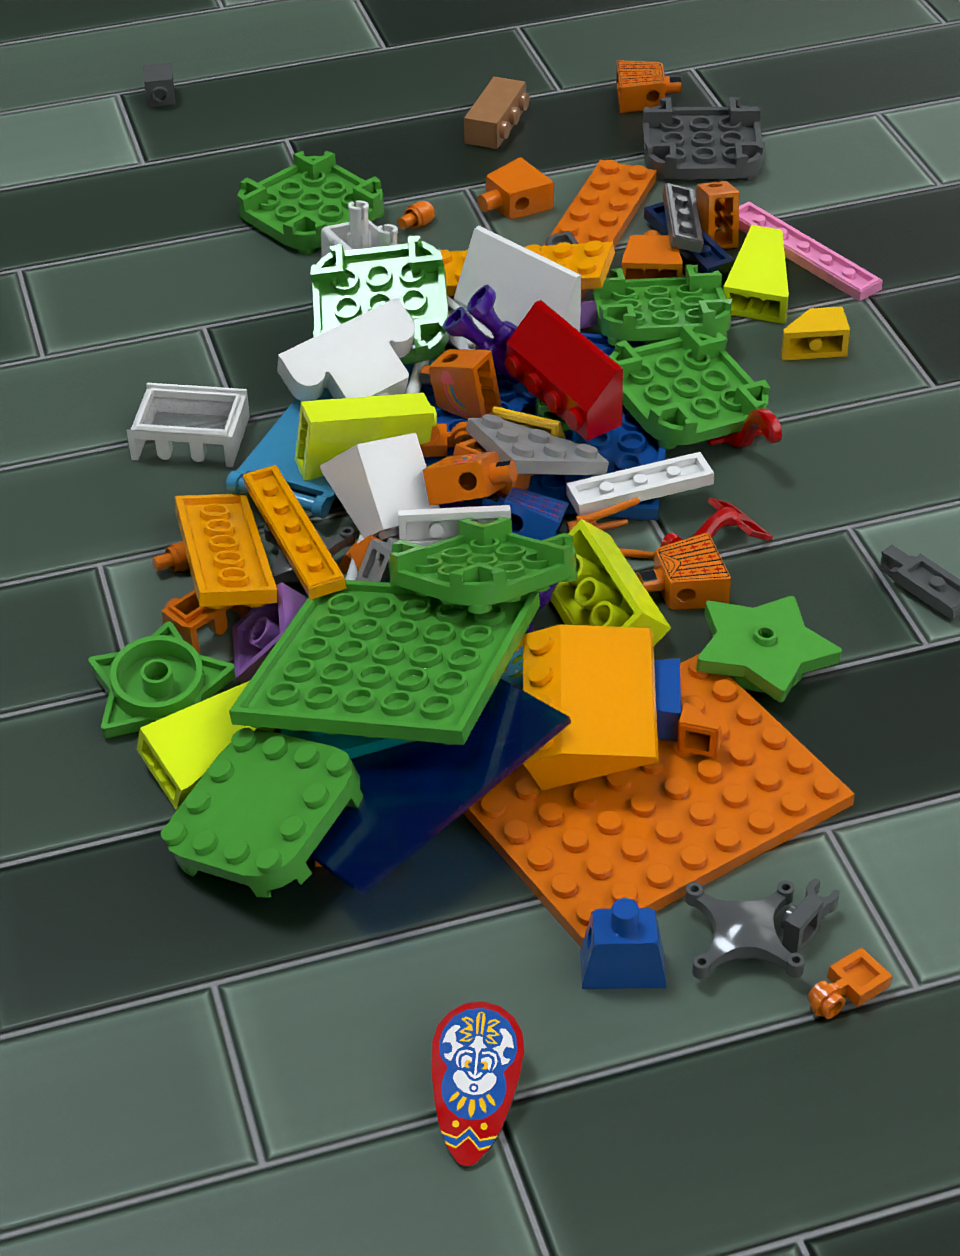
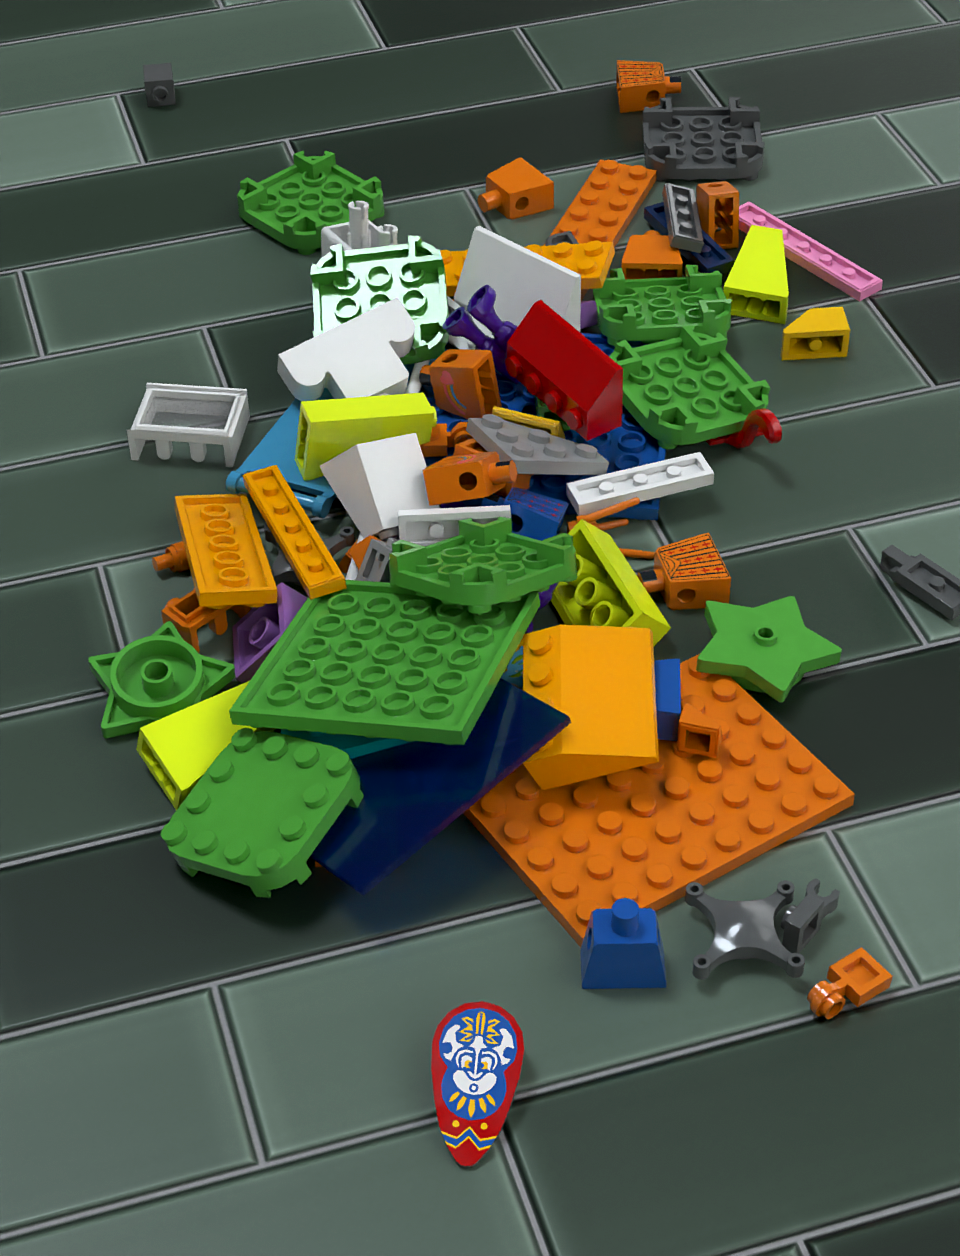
(417, 215): orange cylinder -> none
(495, 112): medium nougat brick -> none
(725, 516): red piece -> none

